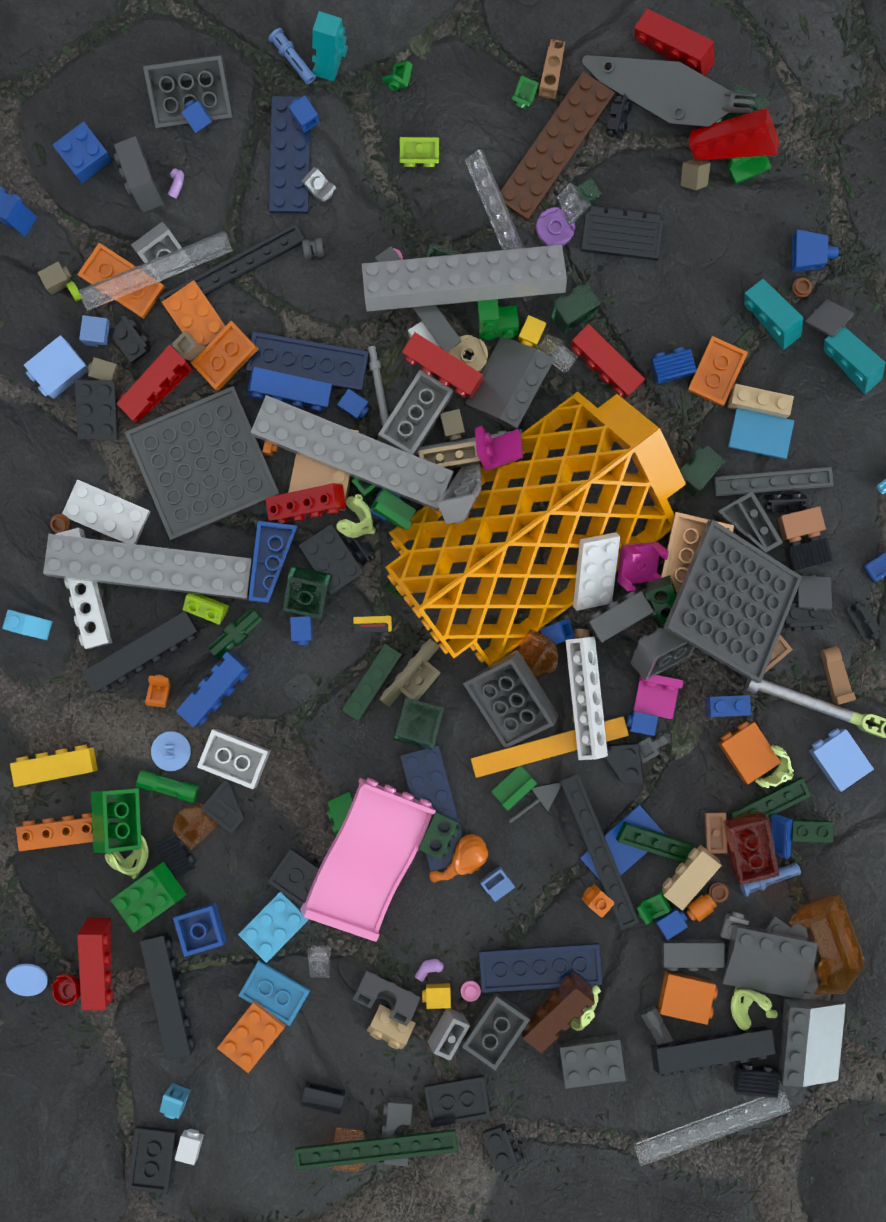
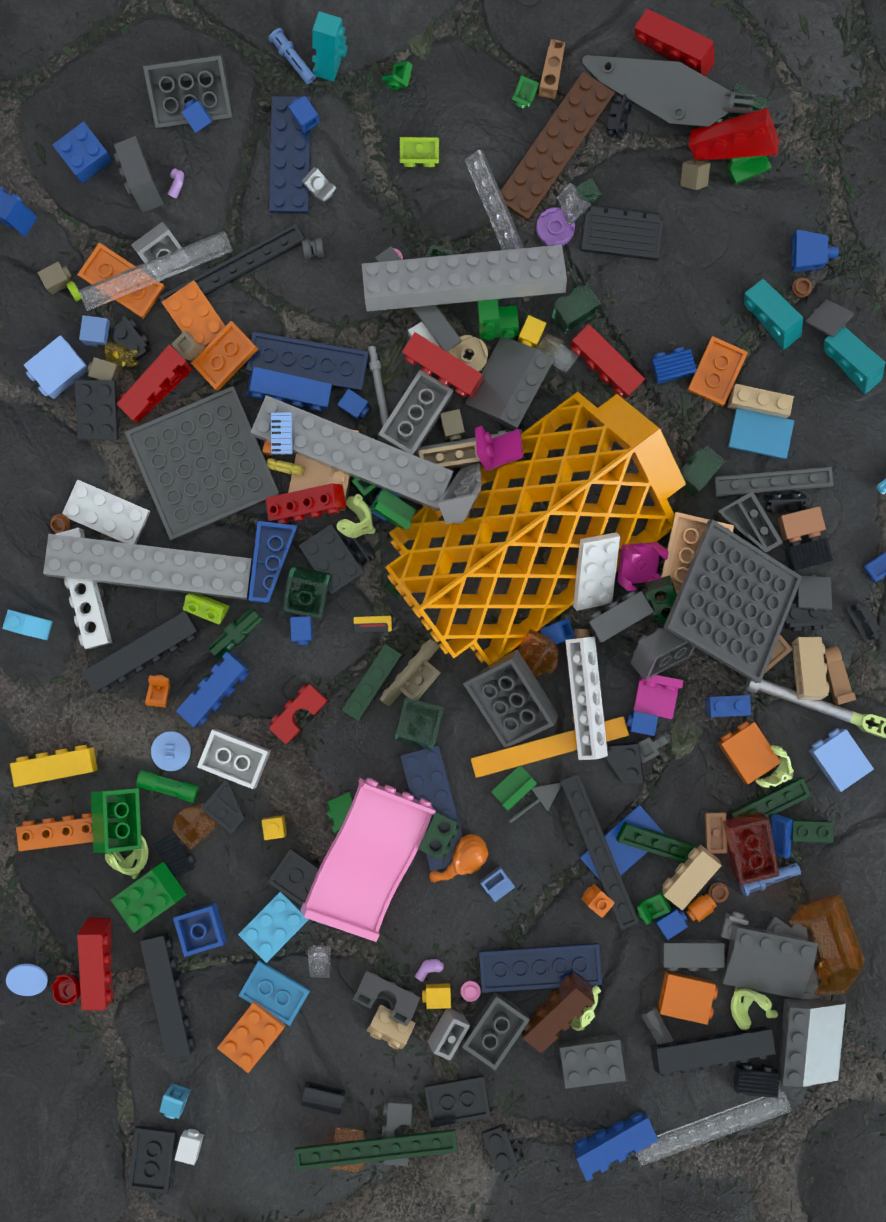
(117, 354): none -> clear yellow plate
(274, 827): none -> yellow brick
(281, 433): none -> light blue tile
(284, 725): none -> red arch
(285, 467): none -> light yellow axle
(614, 1144): none -> blue wedge
(810, 668): none -> tan brick

